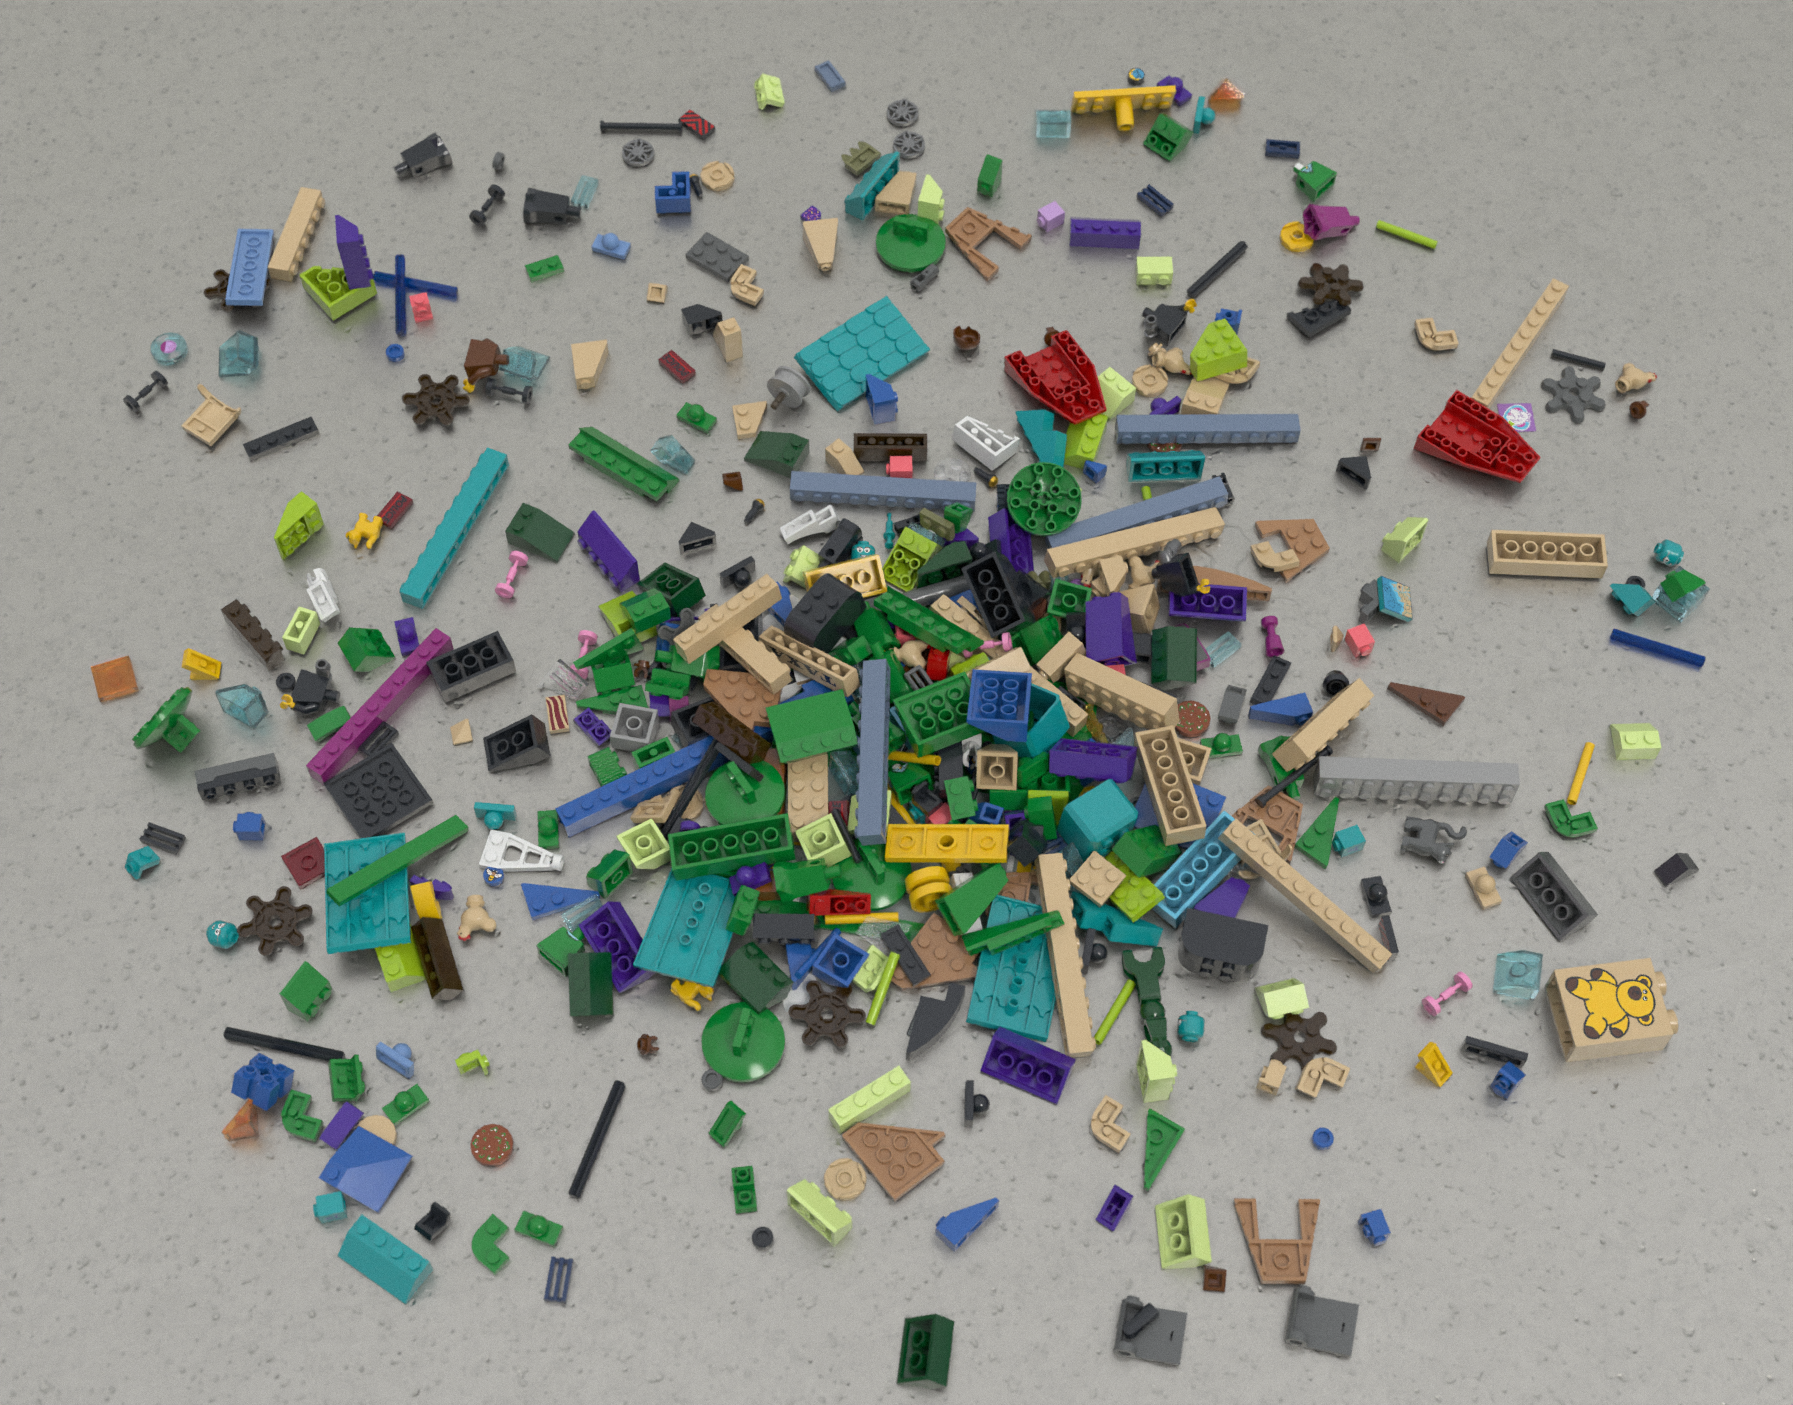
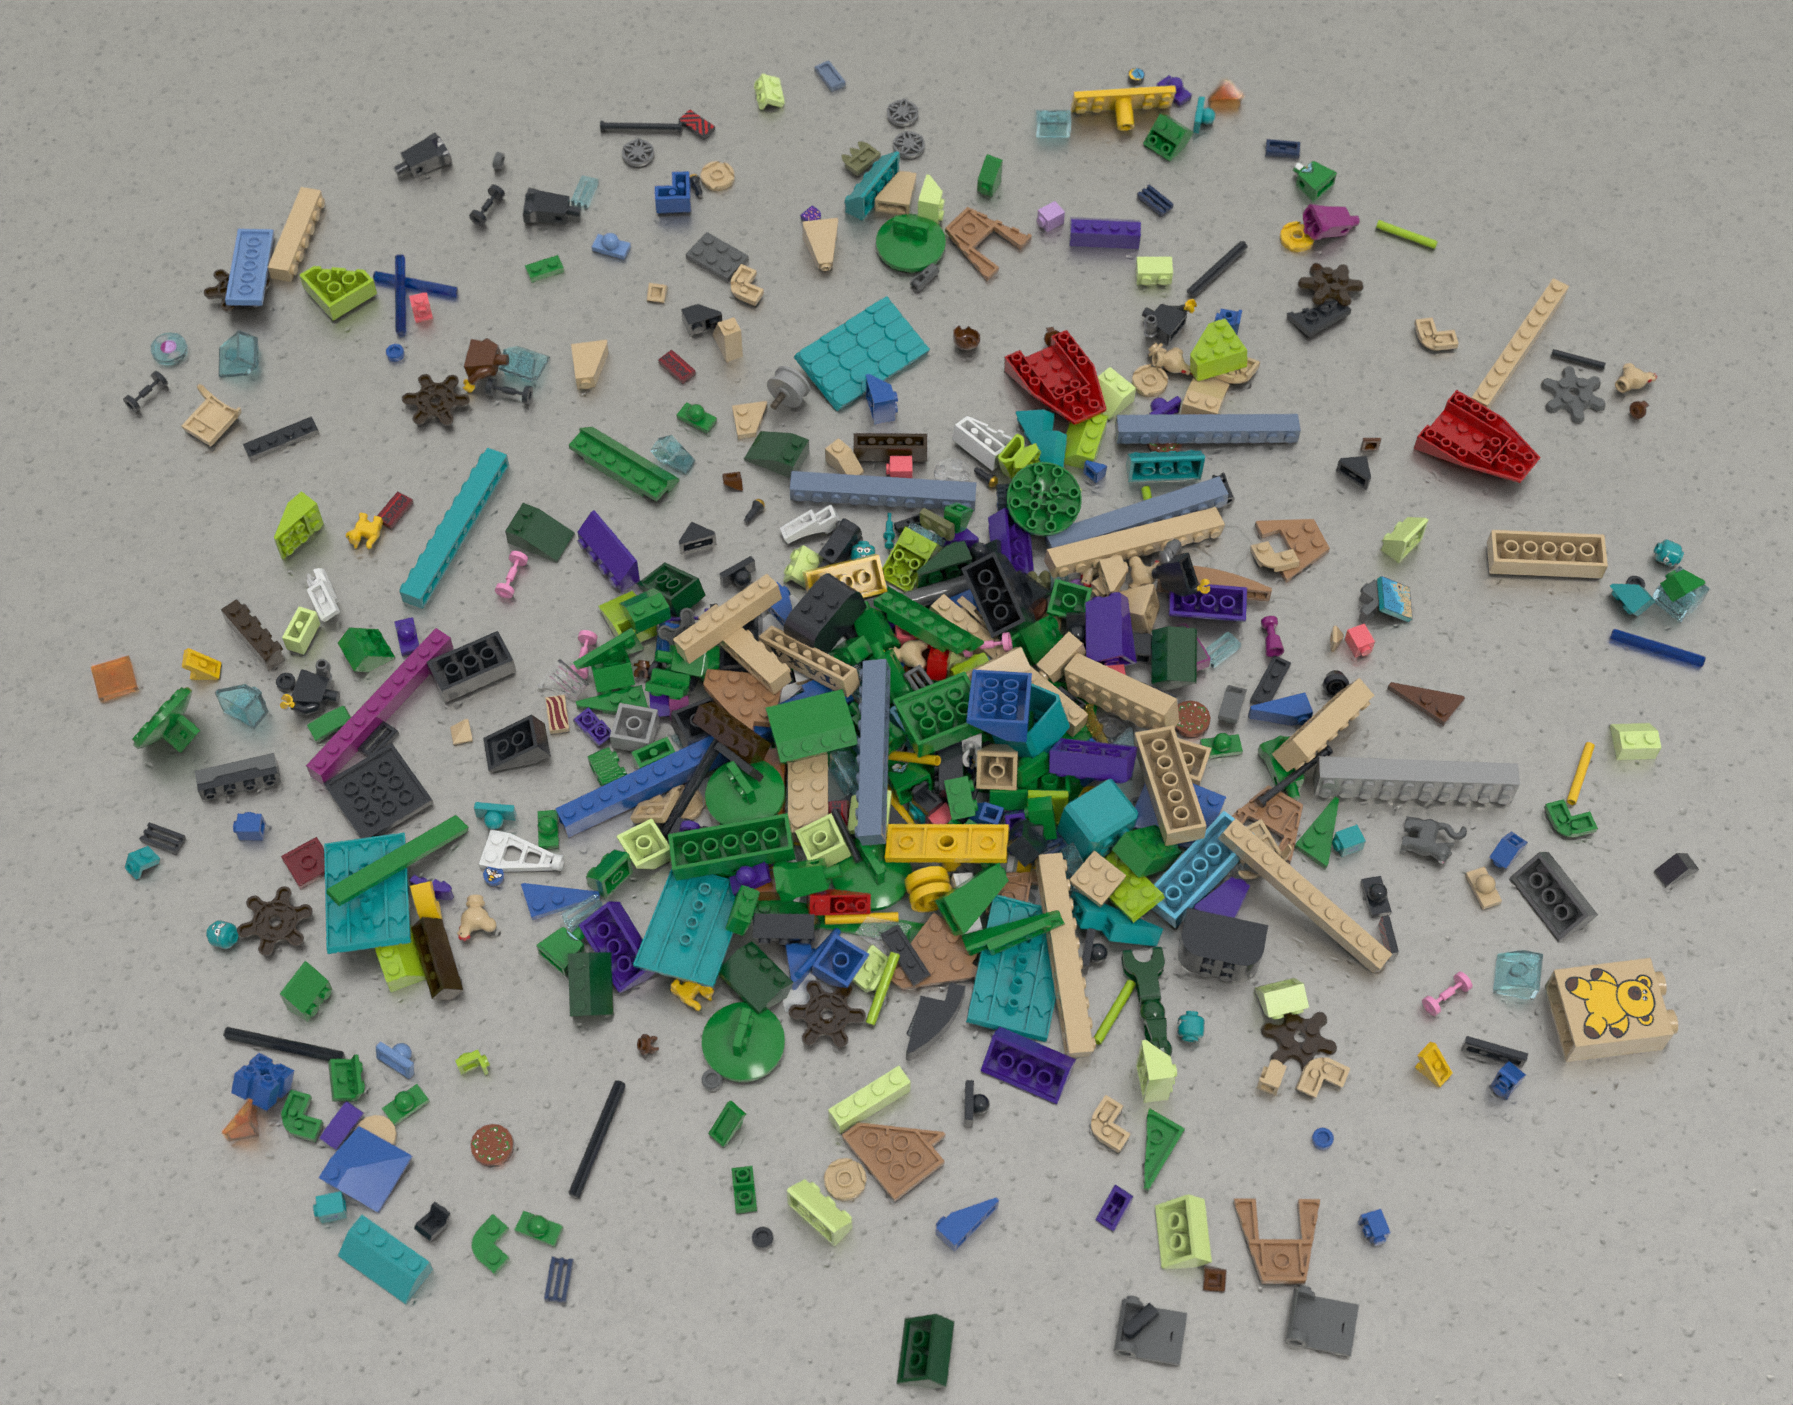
(353, 254): dark purple slope -> none
(1016, 457): none -> lime piece
(1518, 416): sticker -> none

